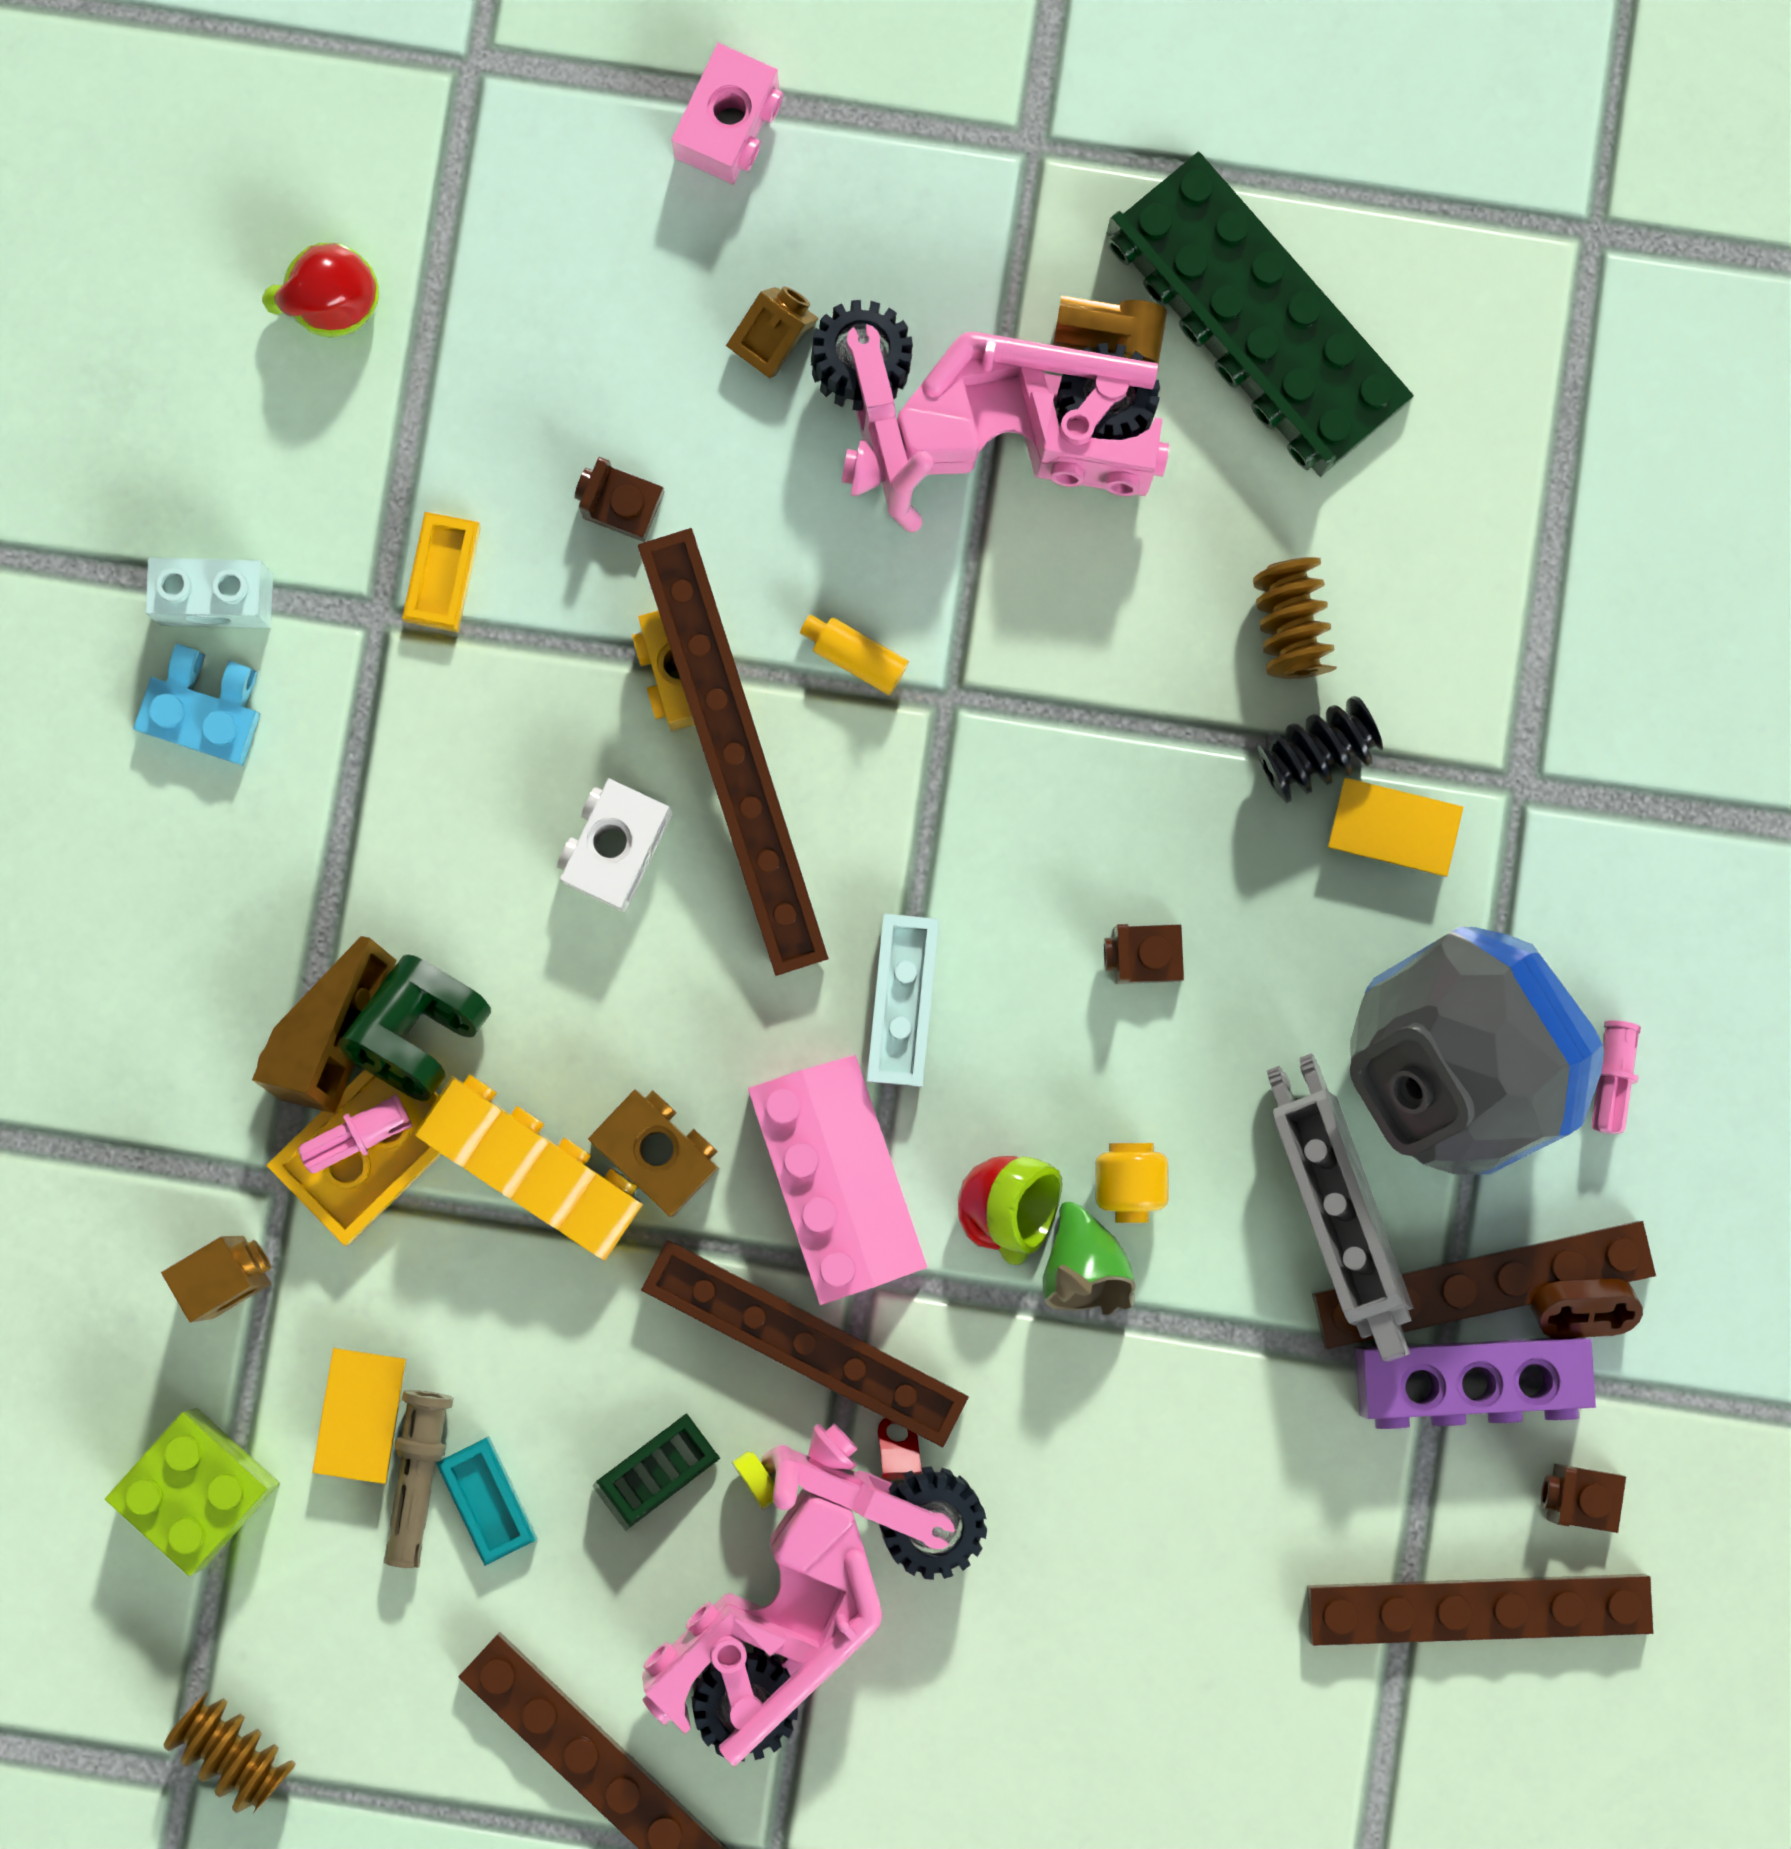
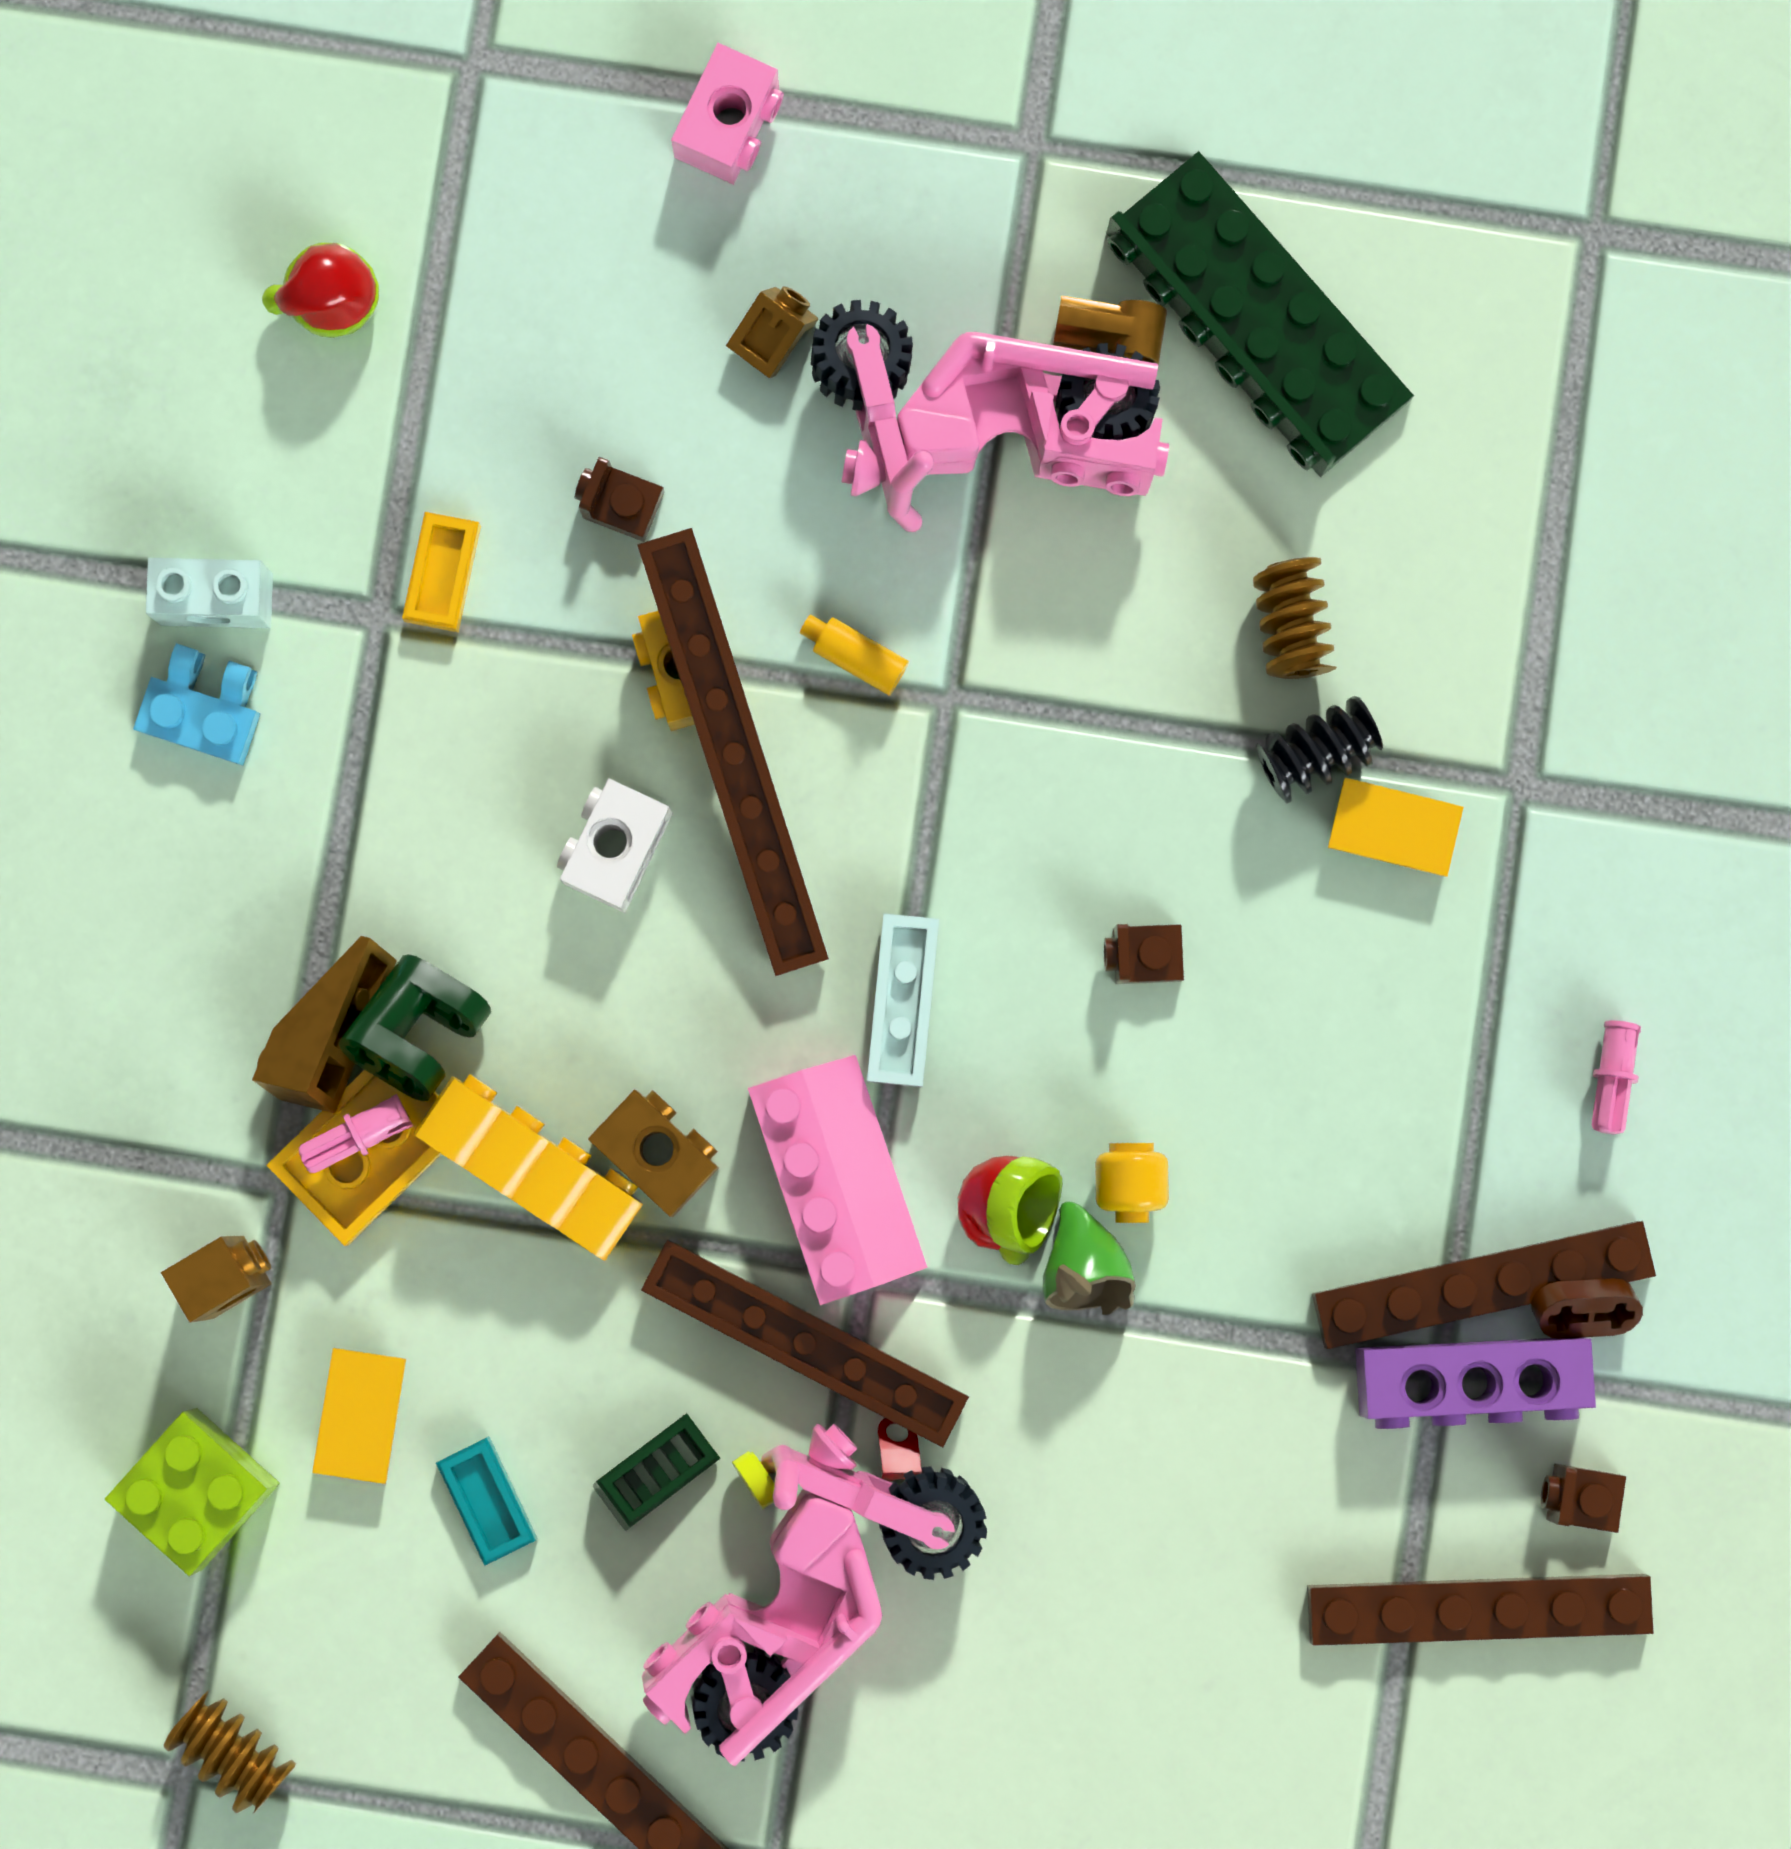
(419, 1451): dark tan pin -> none
(1342, 1209): light grey hinge -> none
(1473, 1053): dark grey rock -> none

